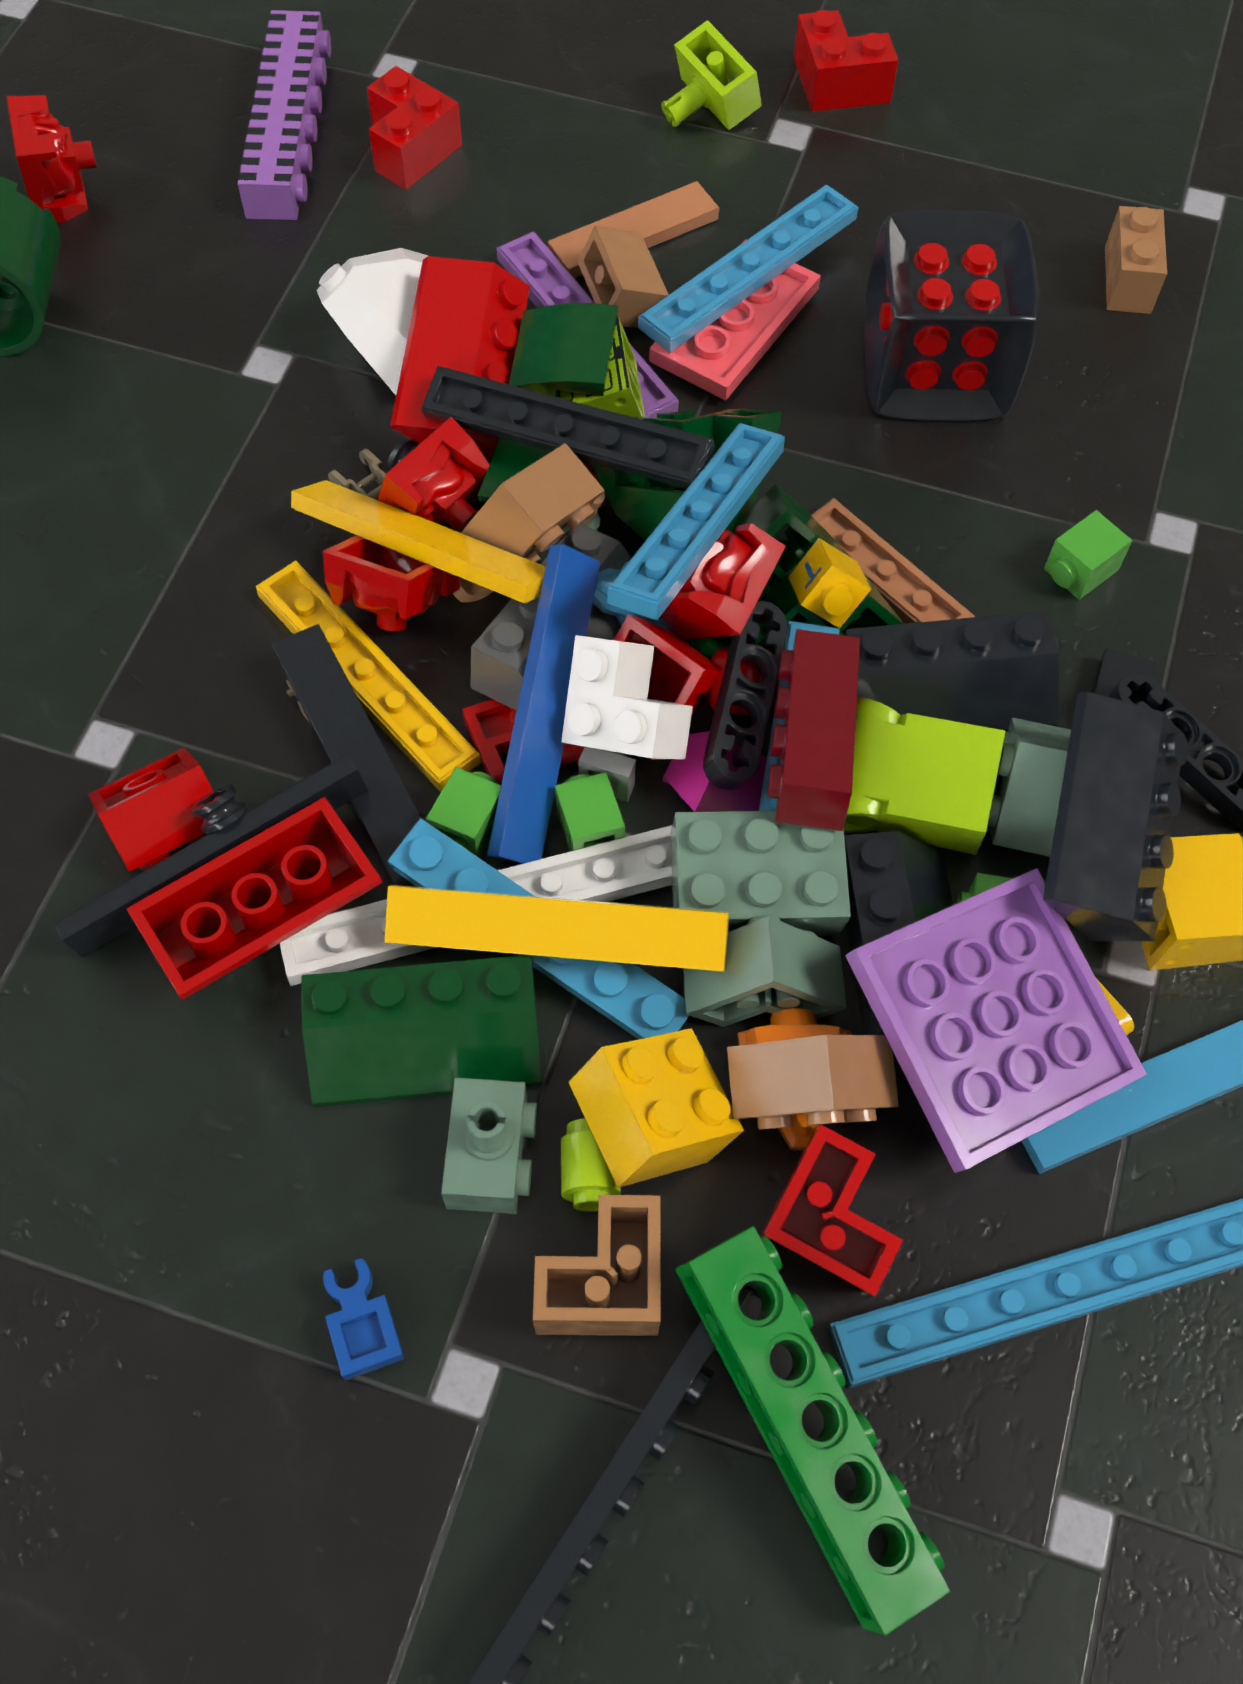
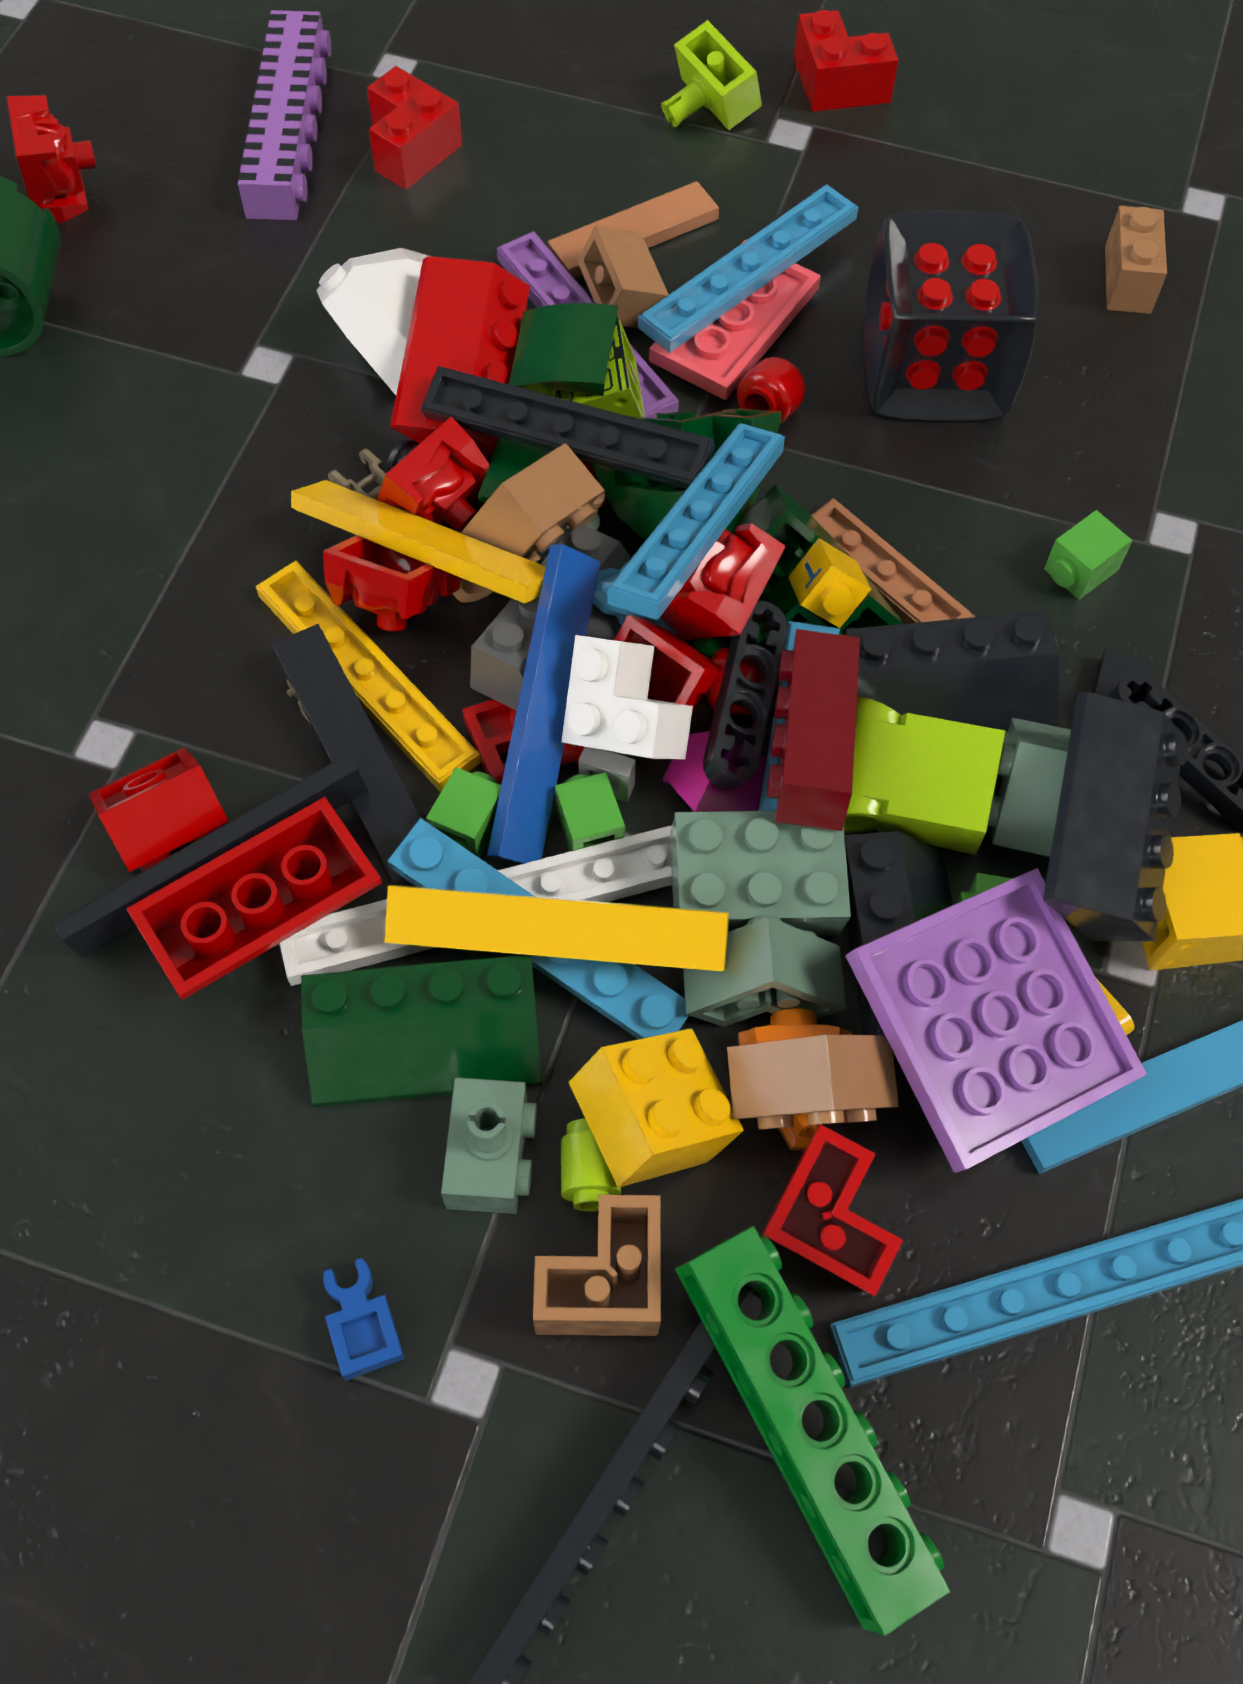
(218, 809): black bush -> none
(772, 387): none -> red head

